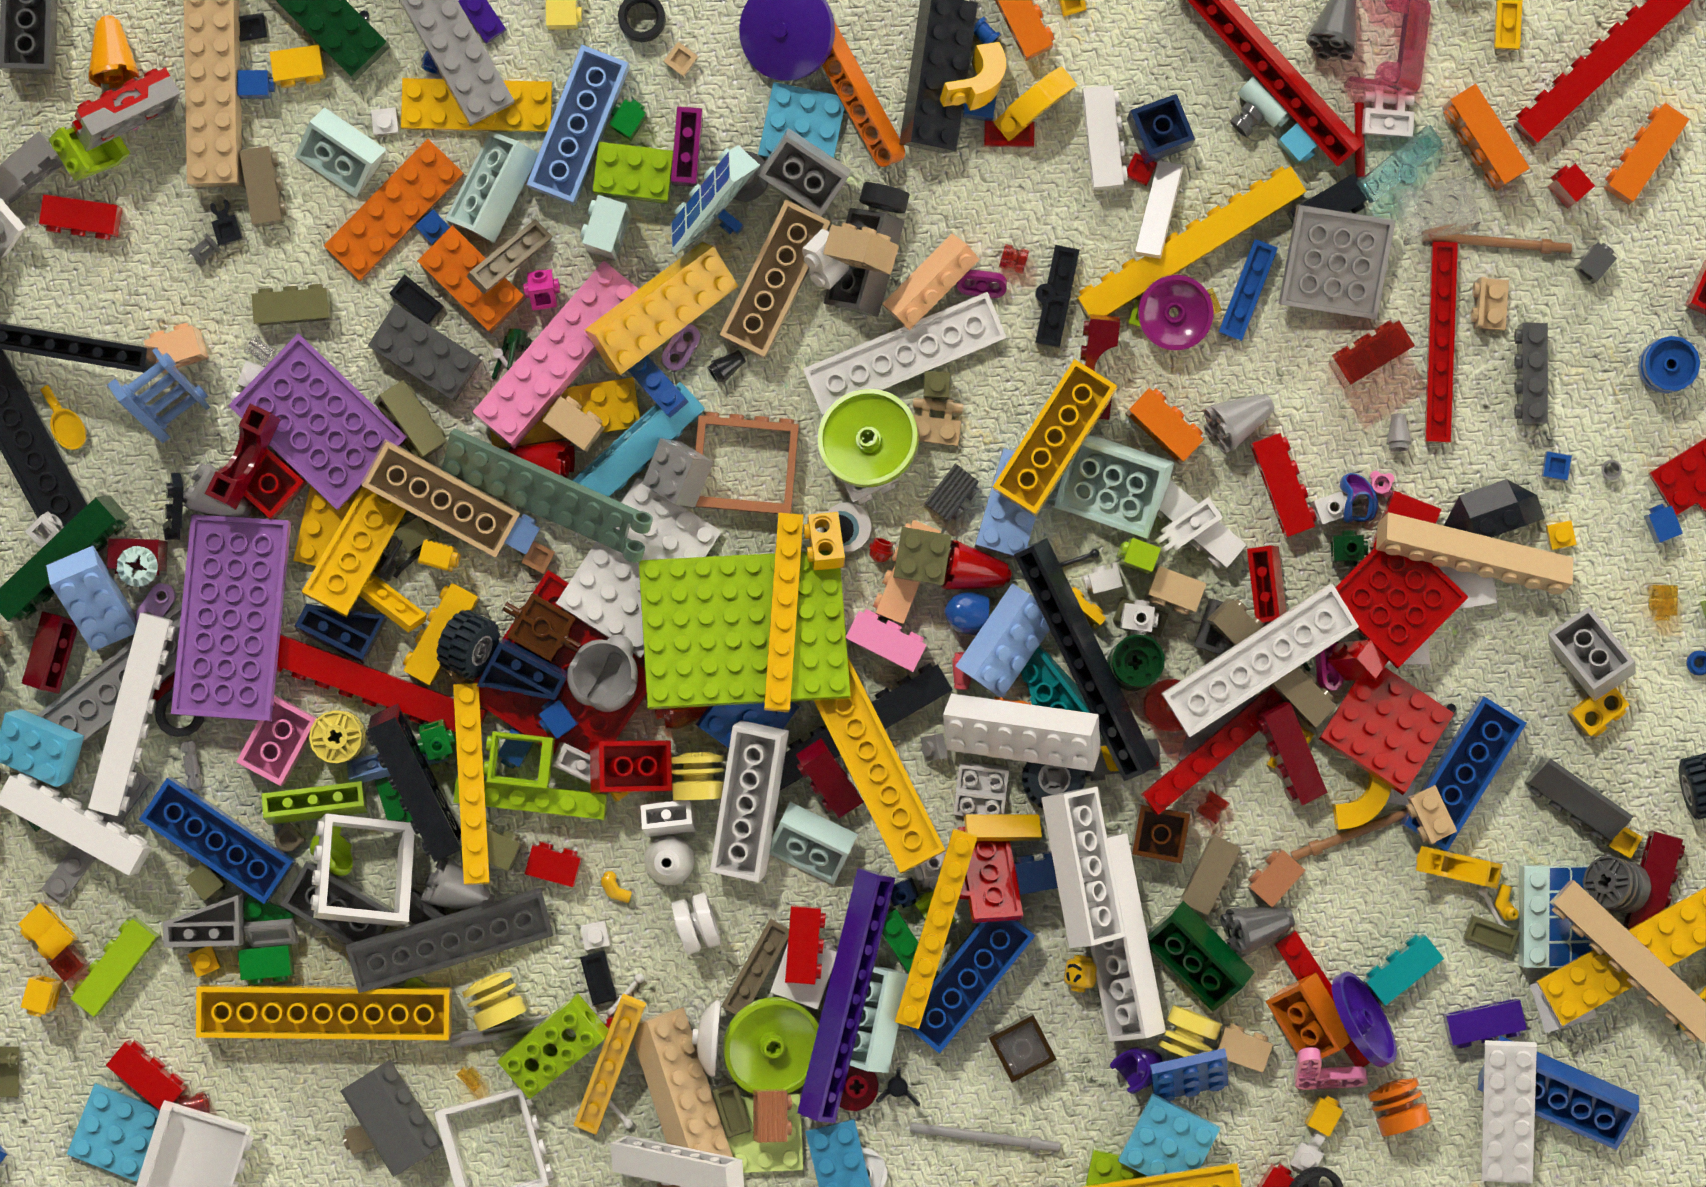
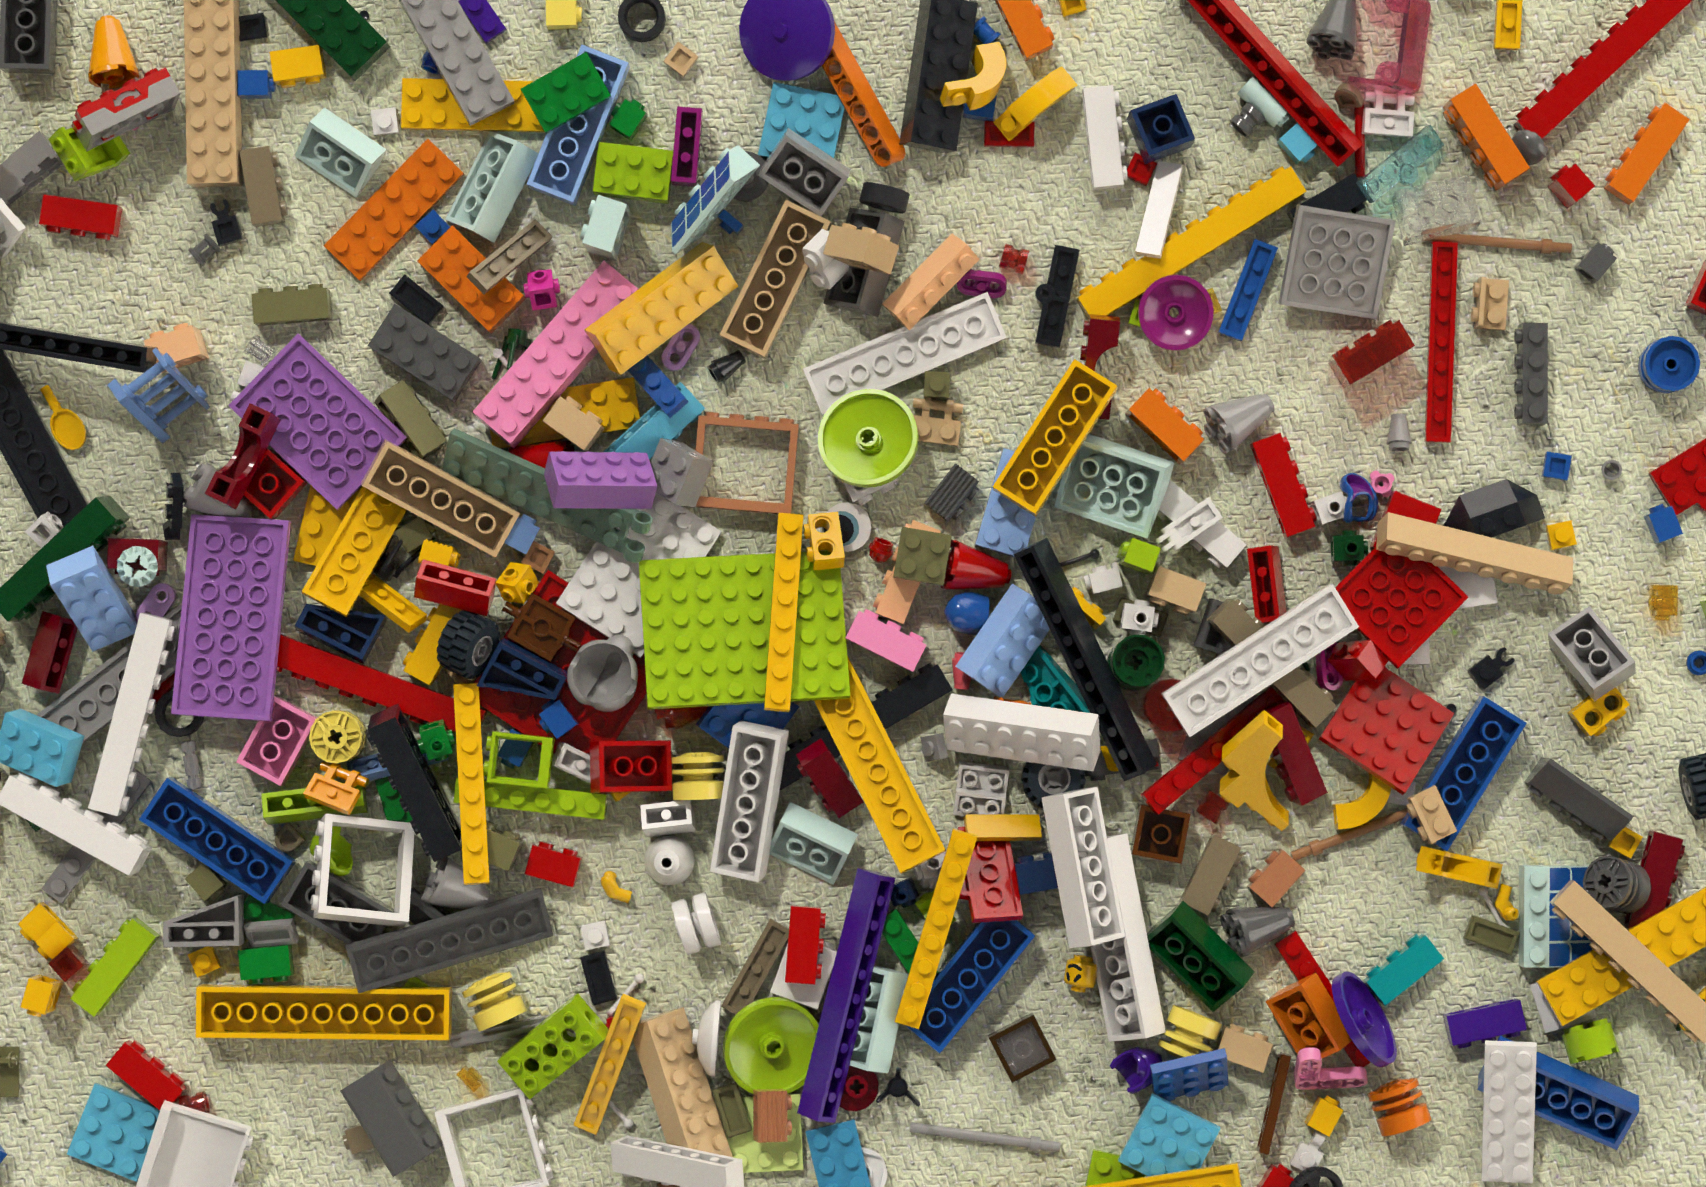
(333, 793): none -> light orange plate
(454, 587): none -> red brick
(517, 583): none -> yellow brick
(566, 92): none -> green plate
(600, 480): none -> medium lavender brick
(1247, 760): none -> yellow arch
(1273, 1103): none -> reddish brown tile
(1348, 96): none -> dark tan tile
(1487, 669): none -> black plate
(1530, 146): none -> dark grey hair
(1591, 1042): none -> lime brick

